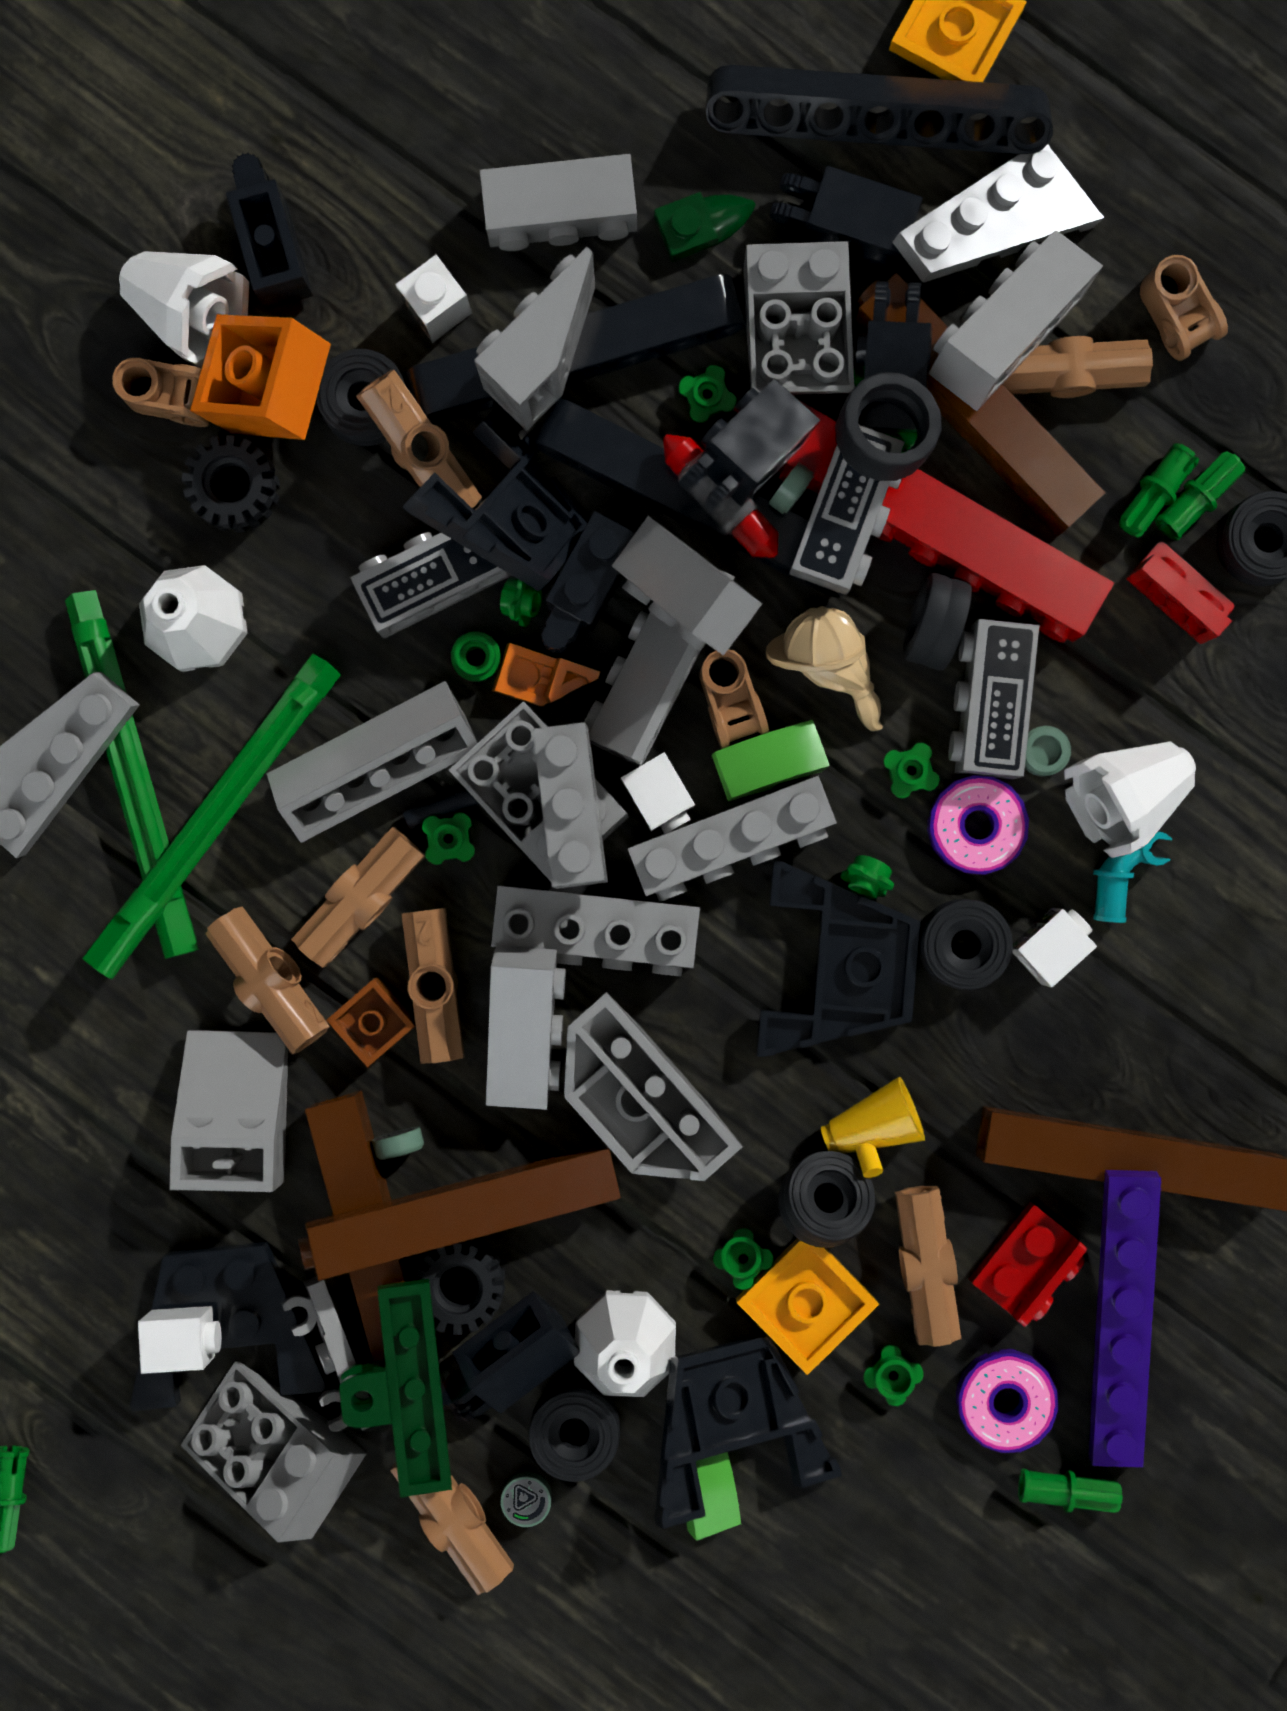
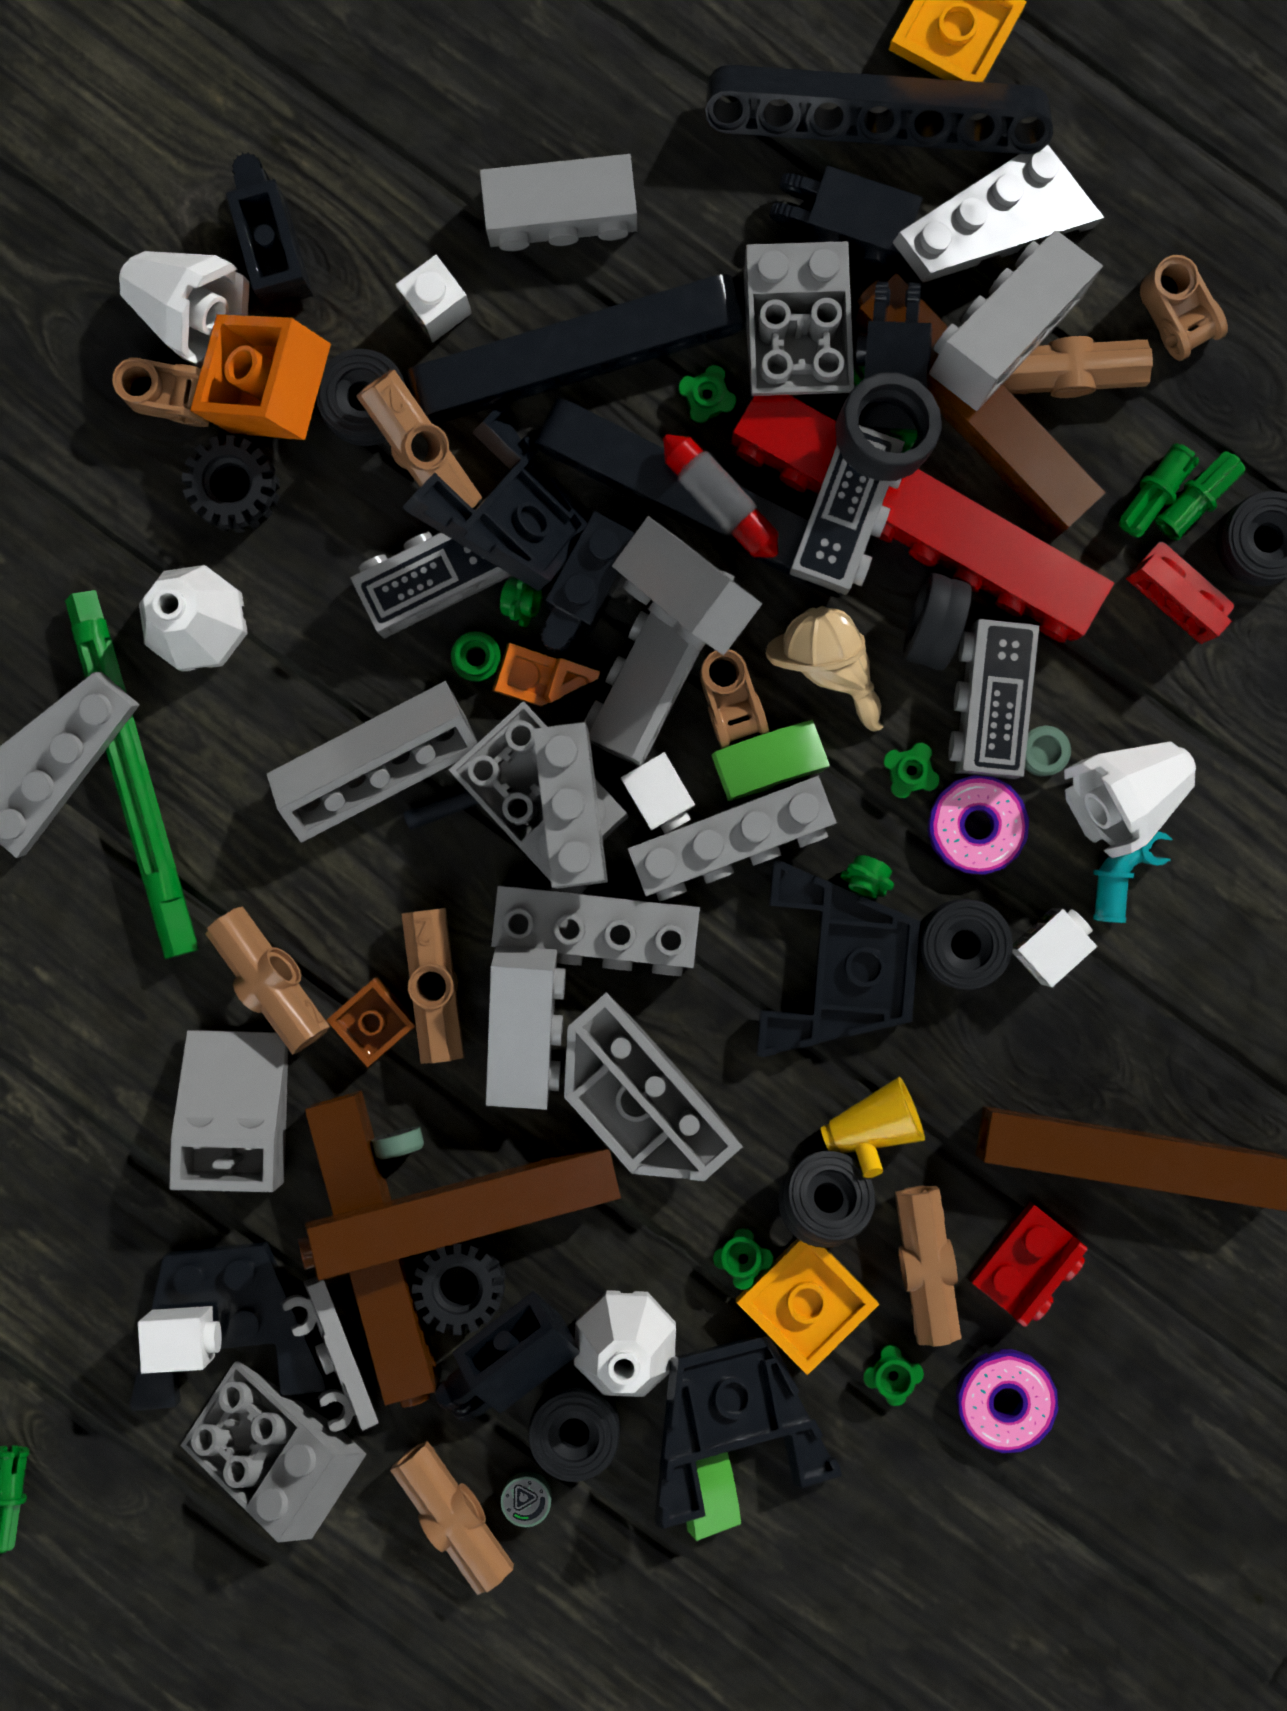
(180, 858): green piece -> none
(358, 897): medium nougat piece -> none
(404, 1389): dark green plate -> none
(438, 848): green plate -> none
(533, 356): light grey slope -> none
(701, 222): dark green plate -> none
(752, 445): black hinge -> none
(792, 488): sand green tile -> none
(1069, 1491): green axle -> none
(1124, 1317): dark purple plate -> none

